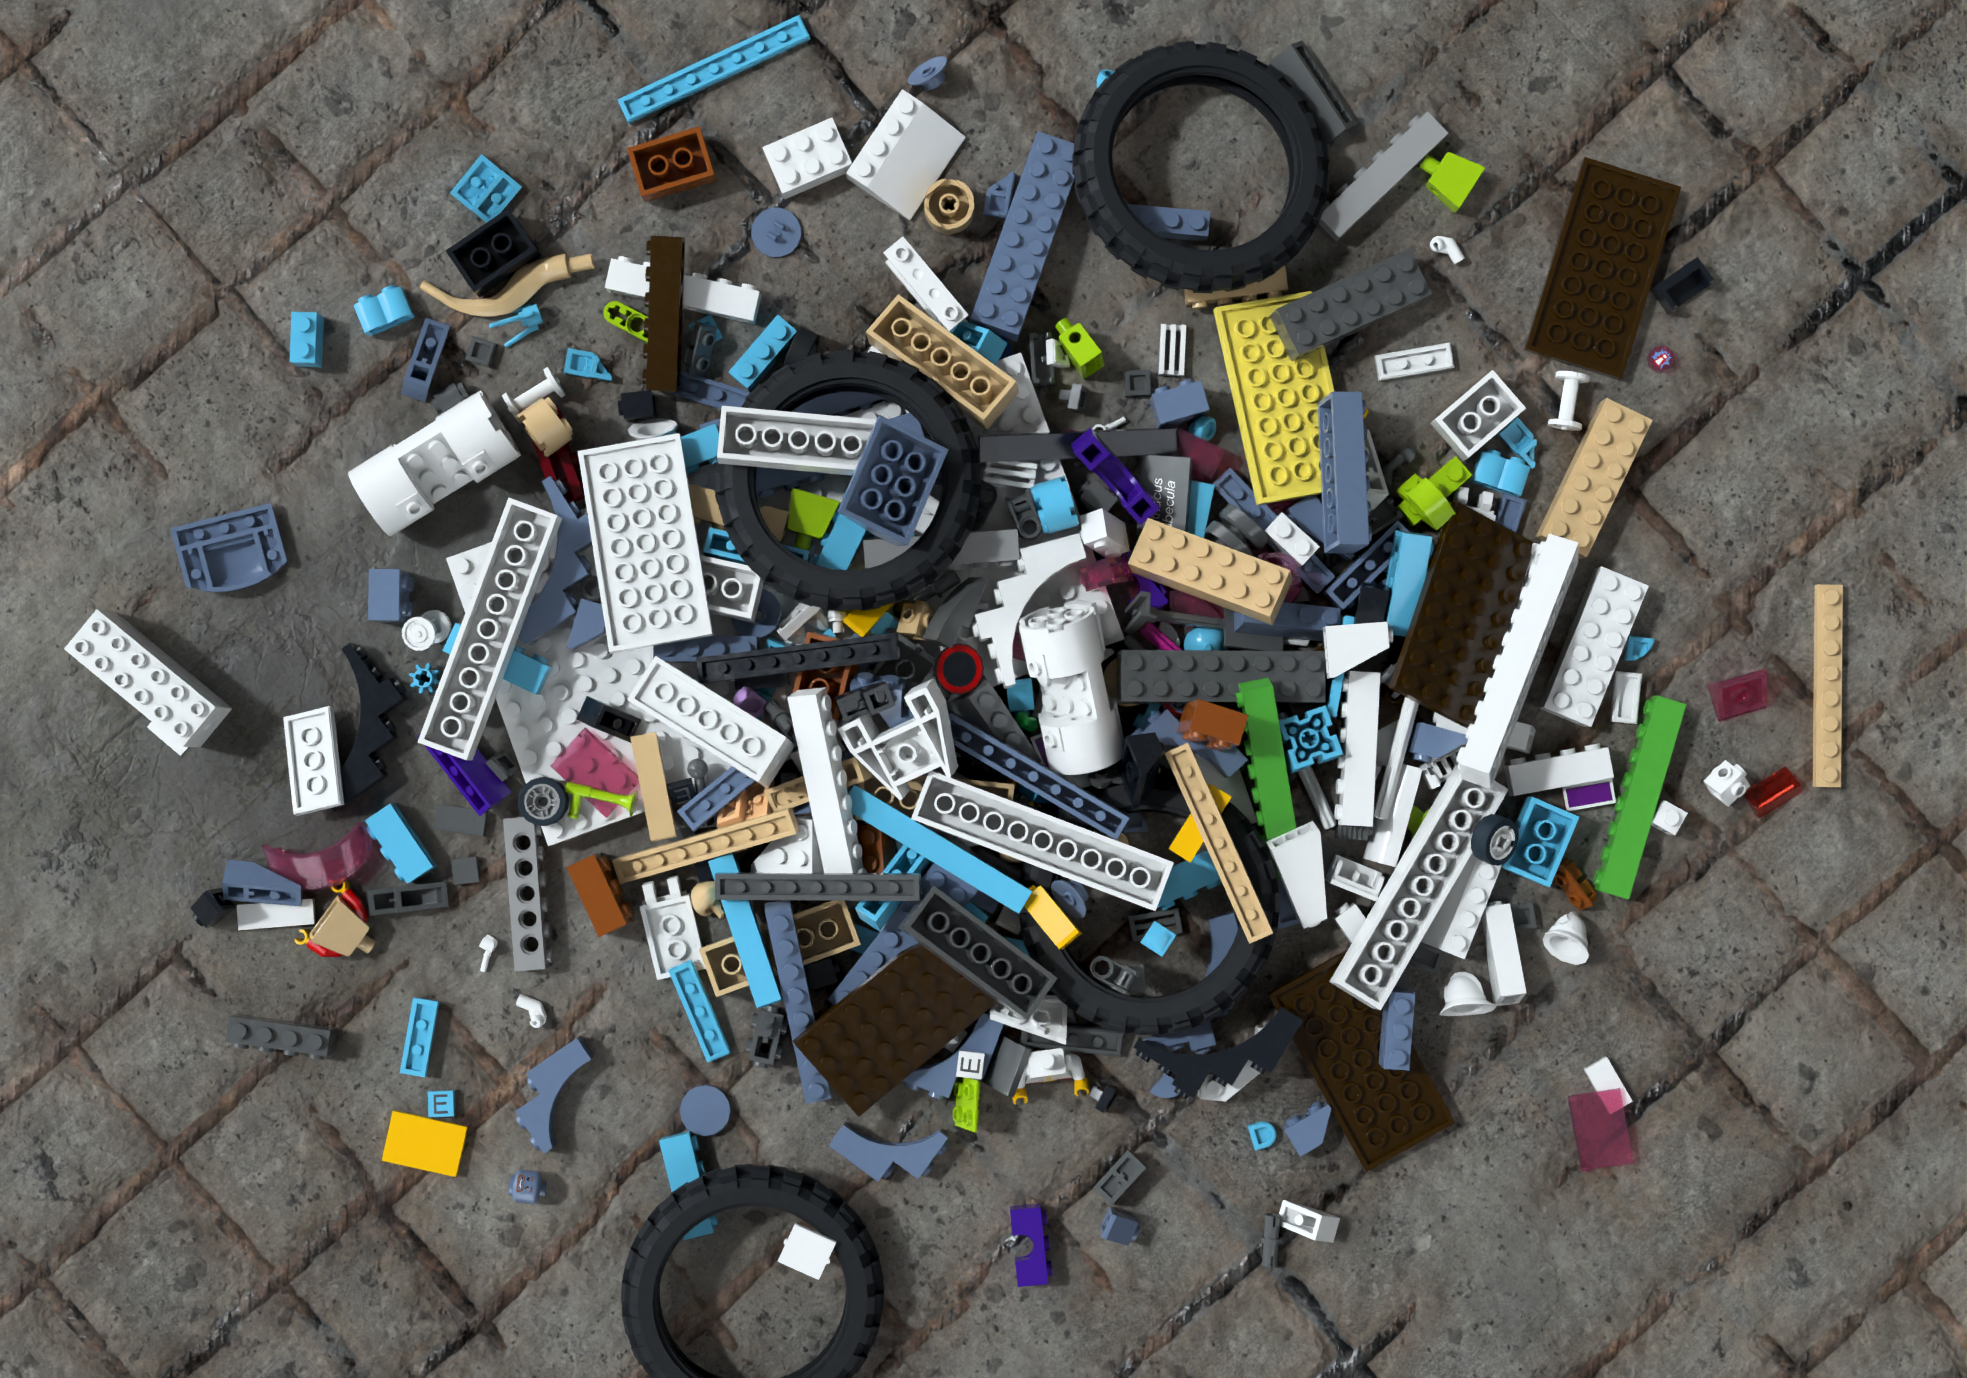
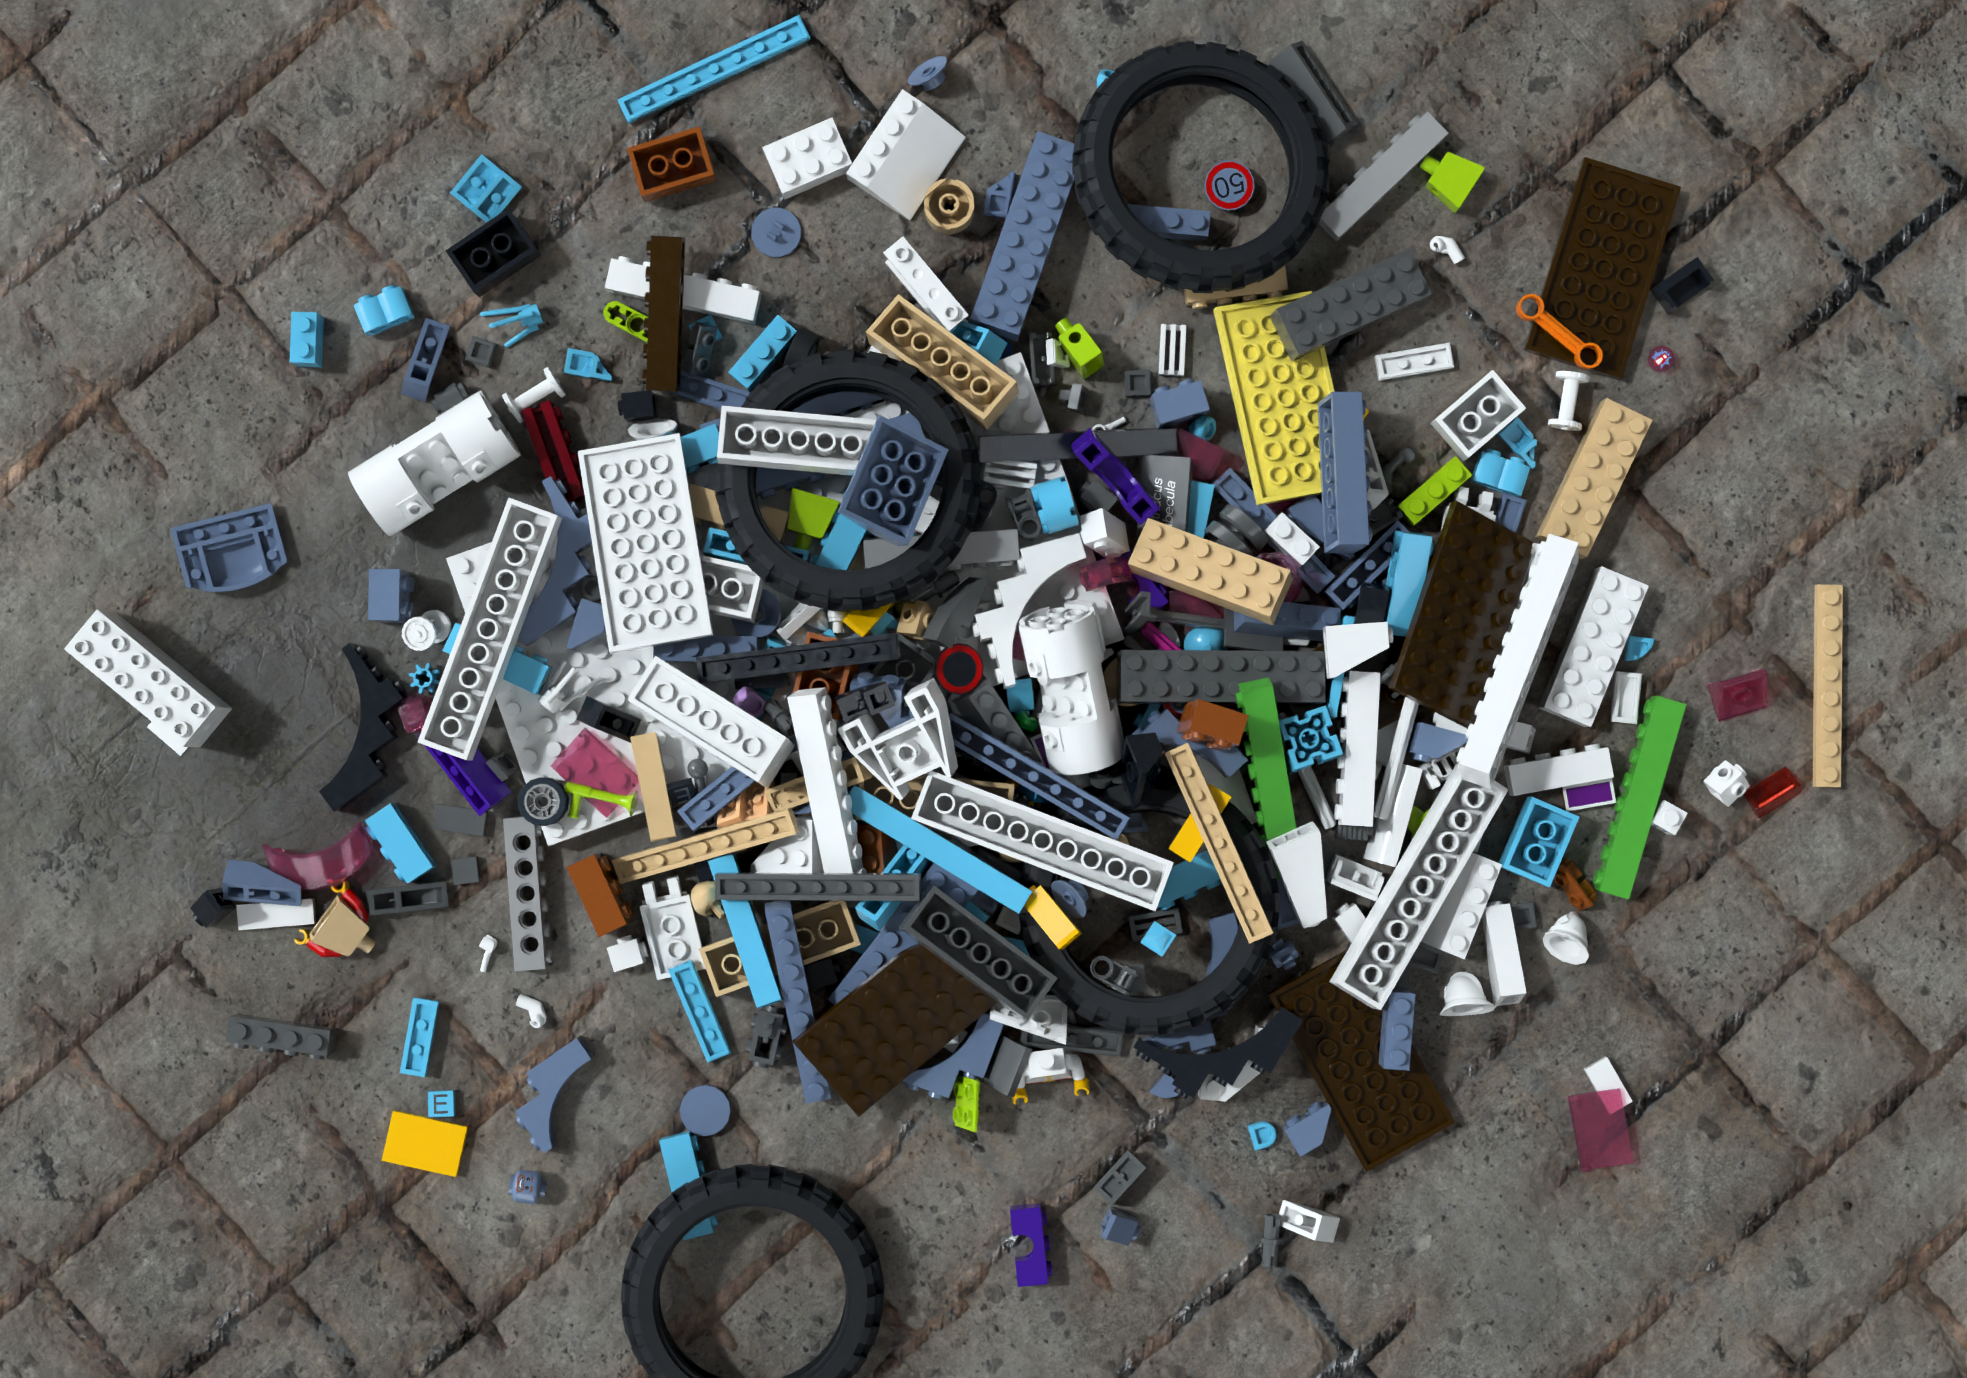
(313, 761): white tile -> none
(414, 713): none -> clear pink slope
(519, 288): tan animal -> none
(545, 427): tan brick -> none
(553, 697): none -> white plant
(627, 953): none -> white brick
(807, 1251): white piece -> none
(876, 1156): sand blue arch -> none
(970, 1064): white tile -> none
(1104, 1097): black tile -> none
(1229, 185): none -> piece
(1283, 954): none -> sand blue gear
(1427, 501): lime brick -> none
(1494, 839): black wheel -> none
(1559, 332): none -> orange piece

